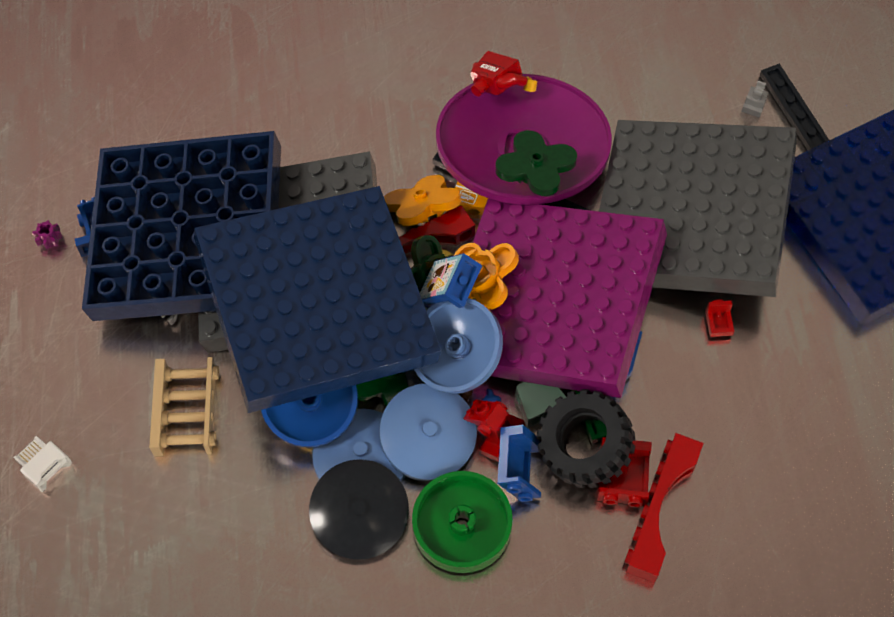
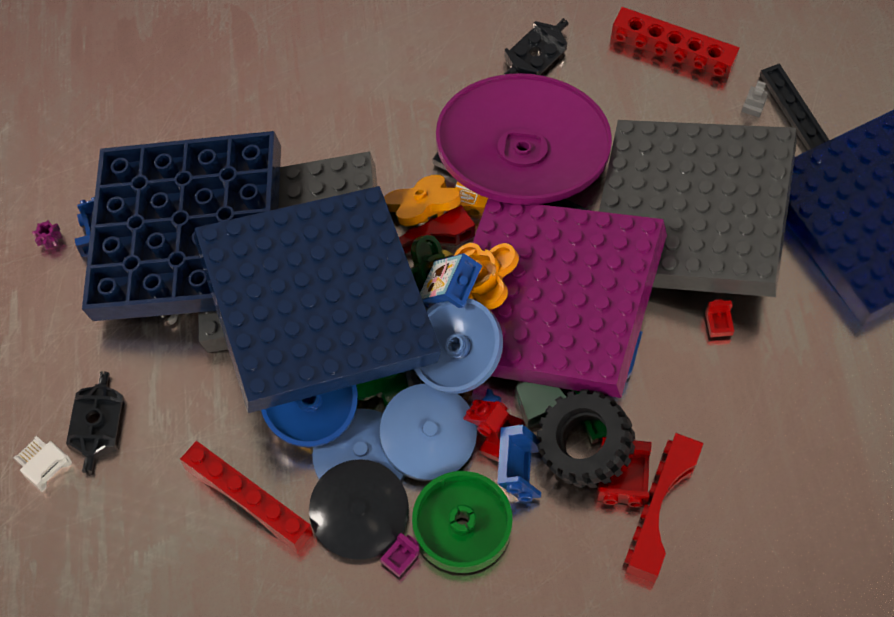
(96, 438): none -> black plate
(162, 395): tan fence -> none
(265, 508): none -> red arch
(401, 554): none -> magenta bracket
(497, 73): red torso -> none
(536, 163): dark green plant -> none
(542, 39): none -> black plate
(674, 42): none -> red brick

